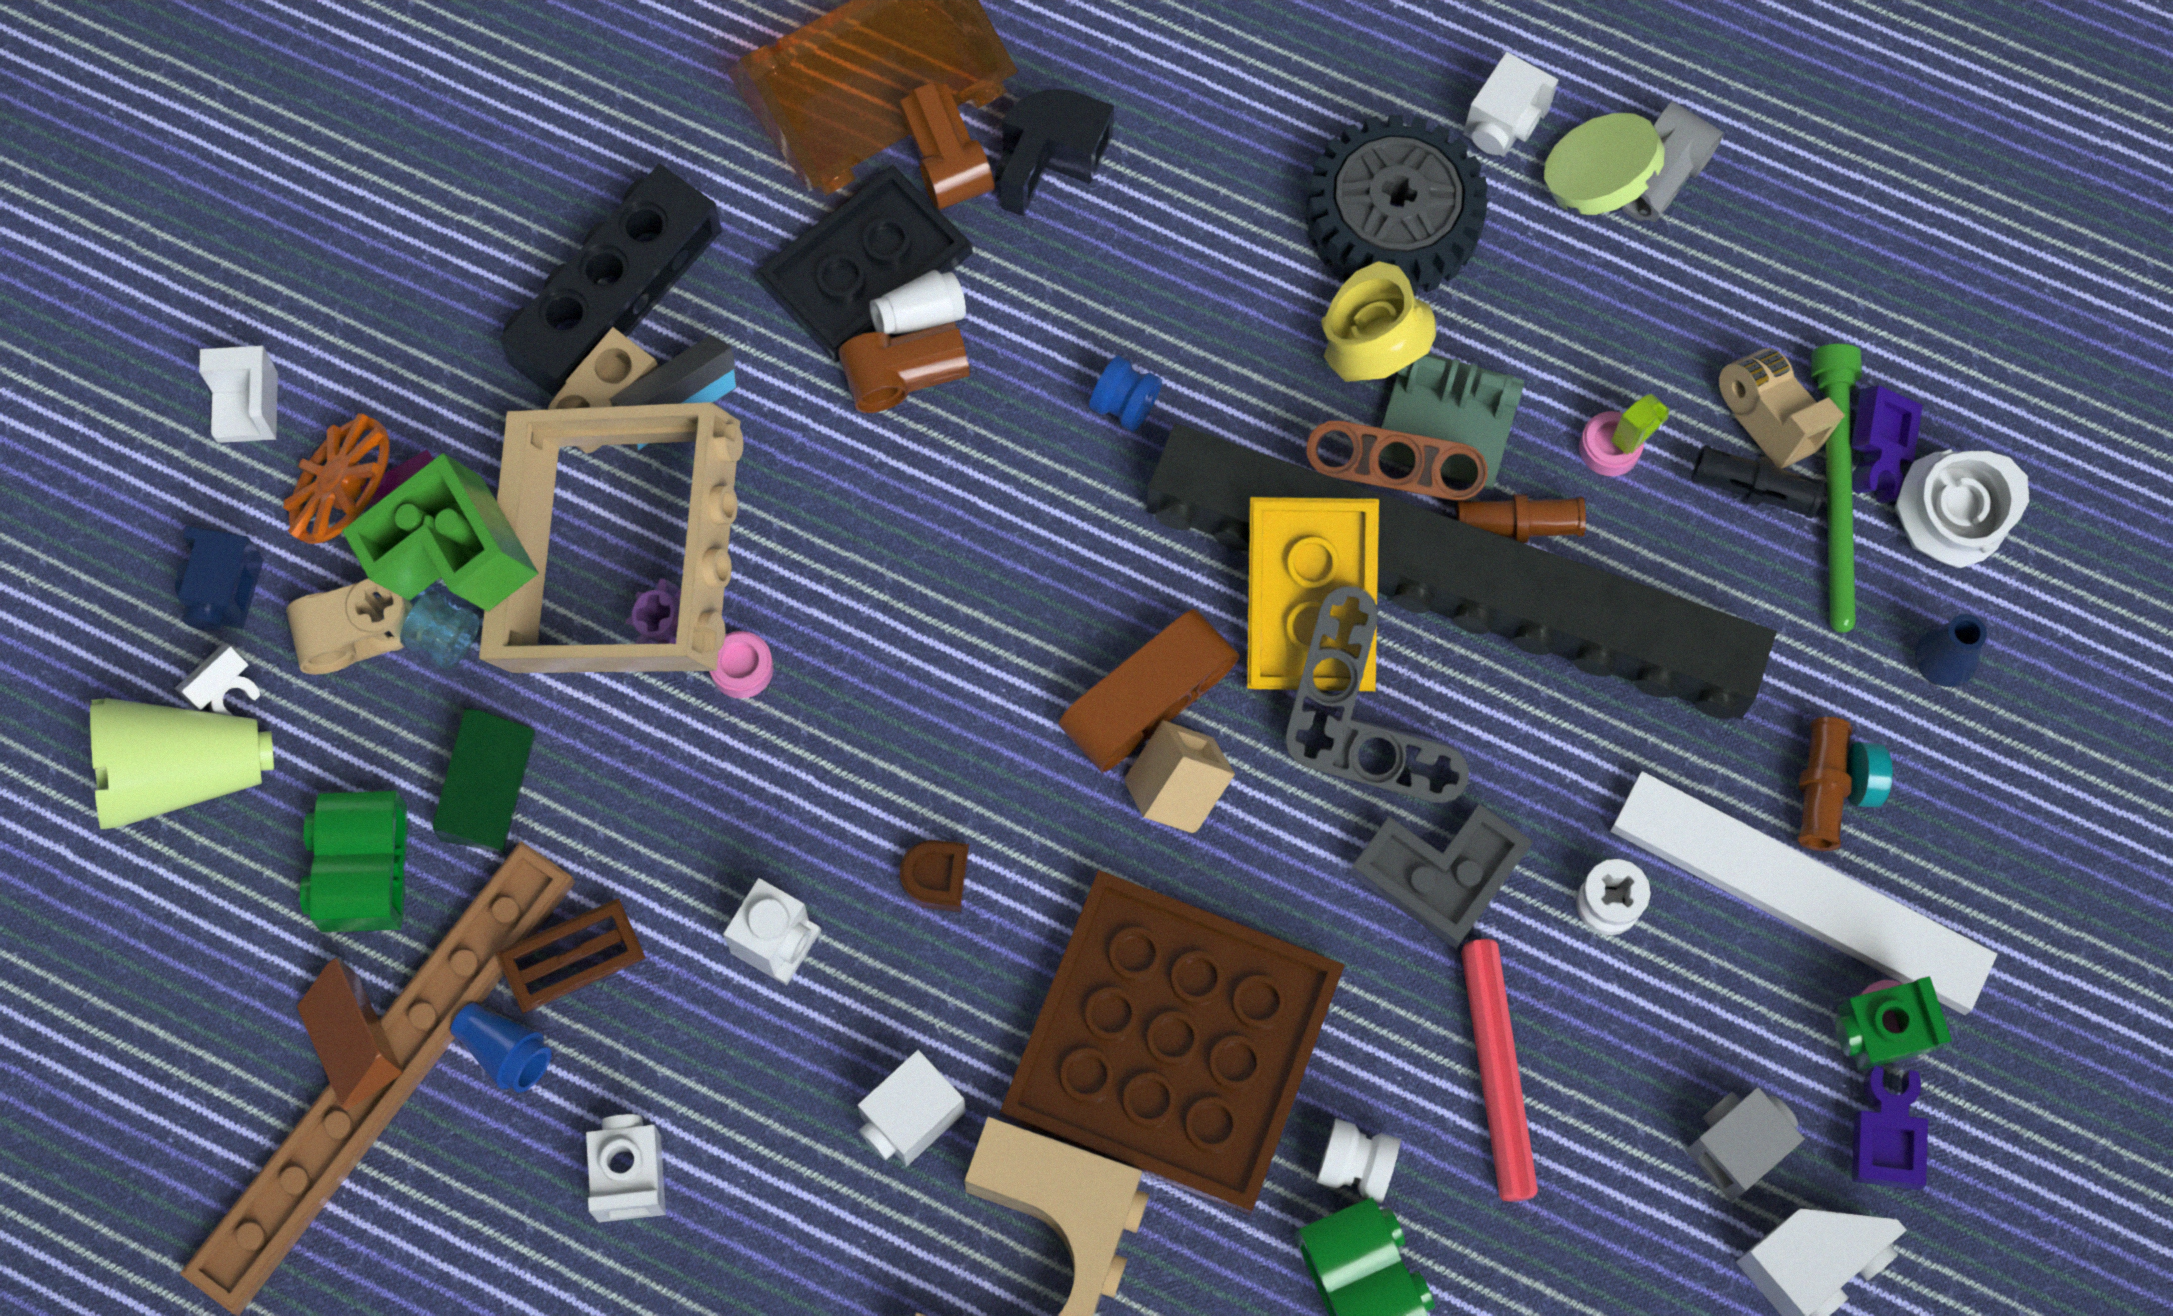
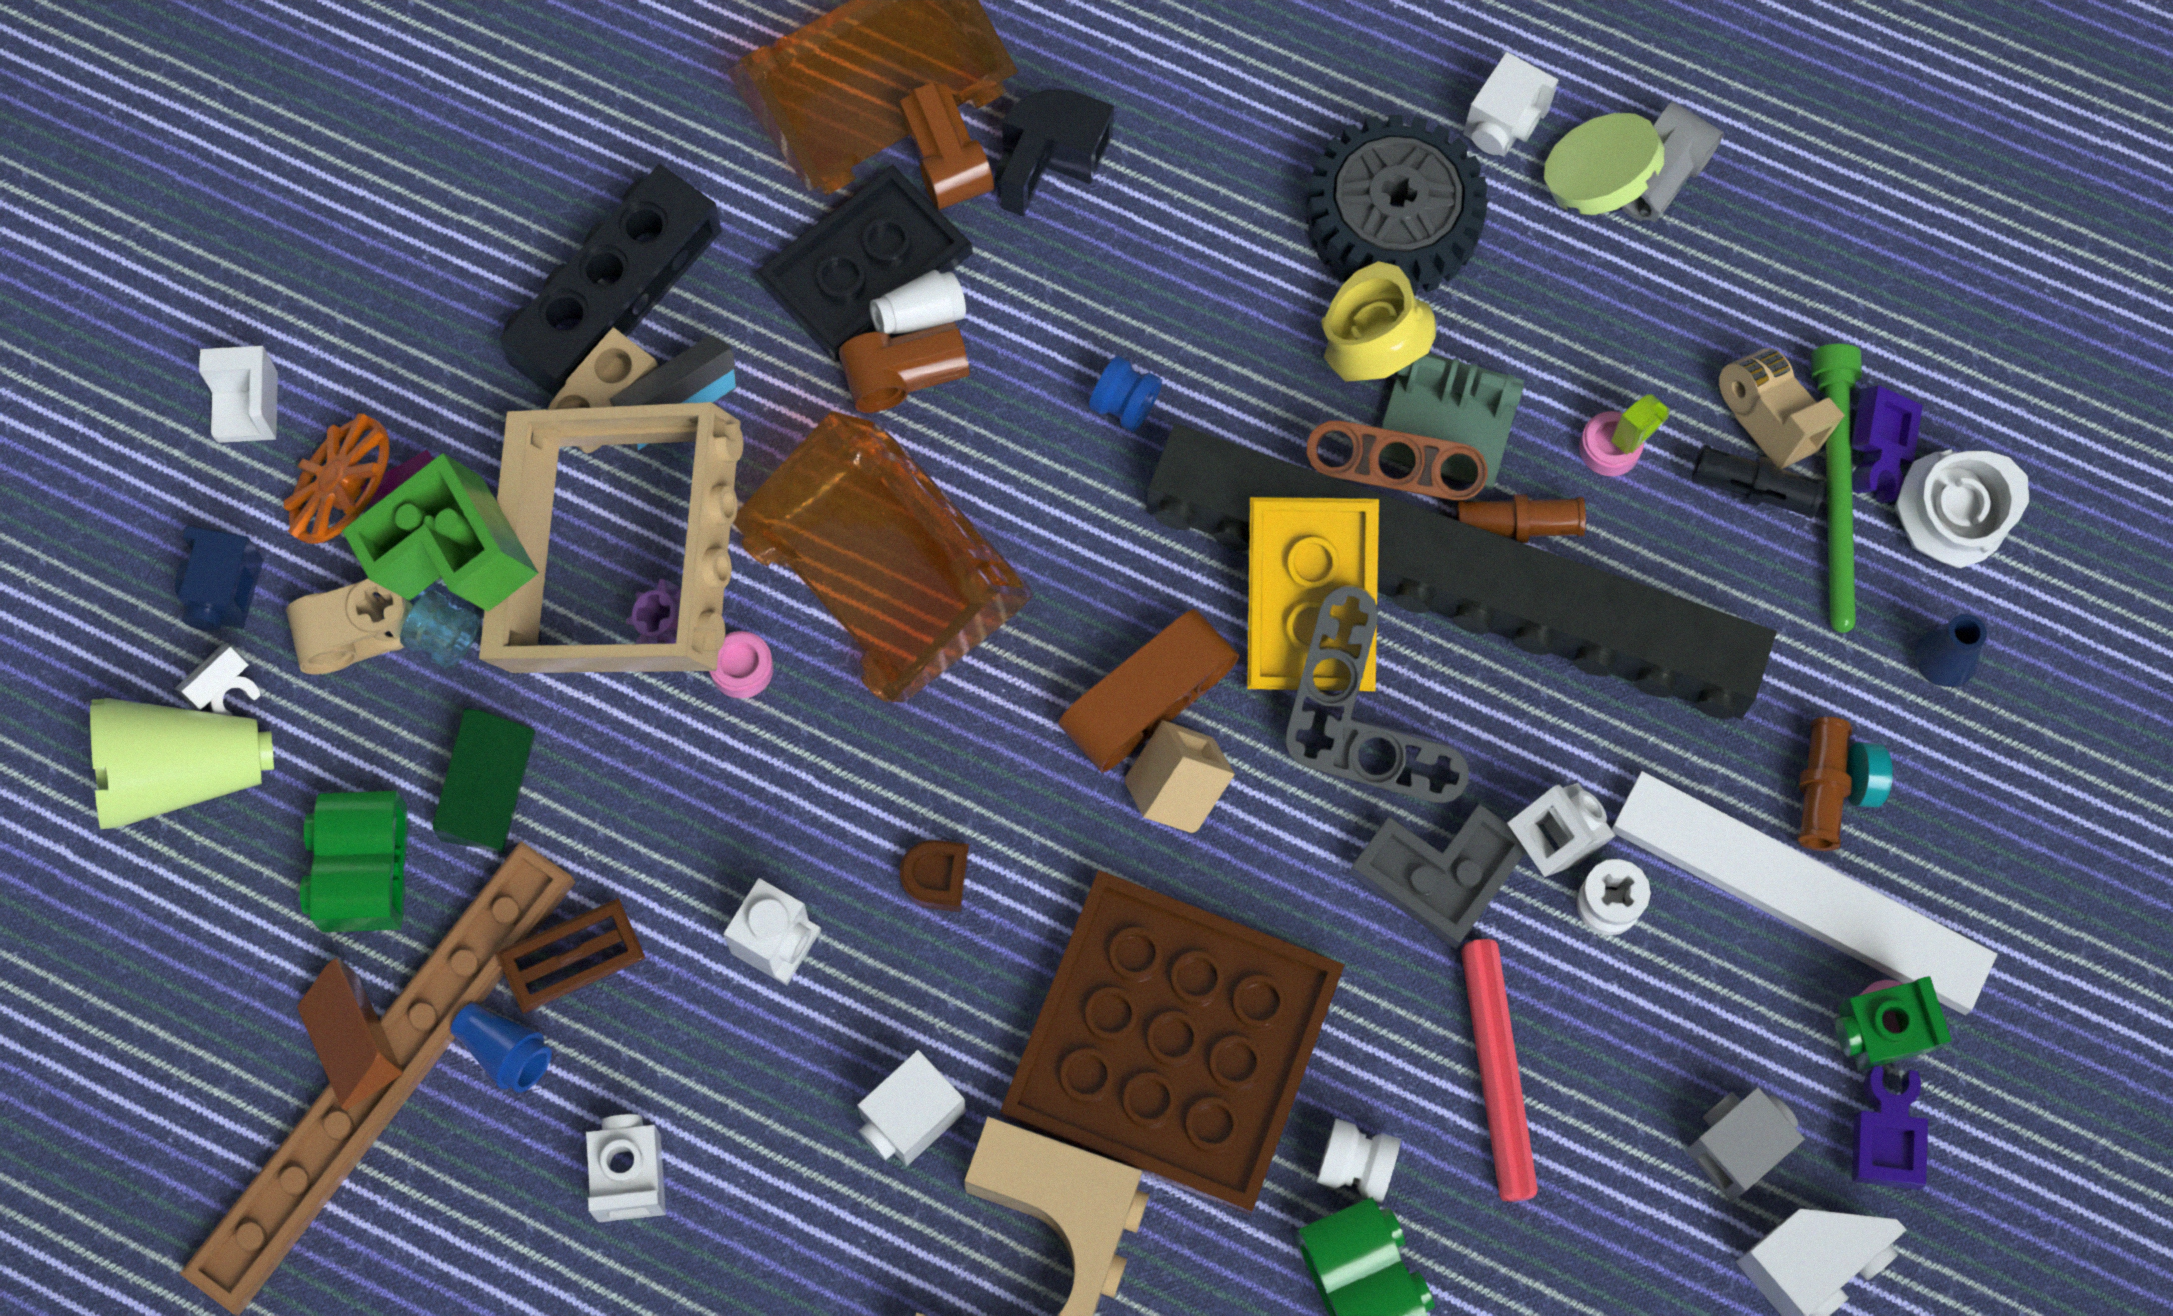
(882, 553): none -> clear orange windscreen
(1572, 819): none -> white brick

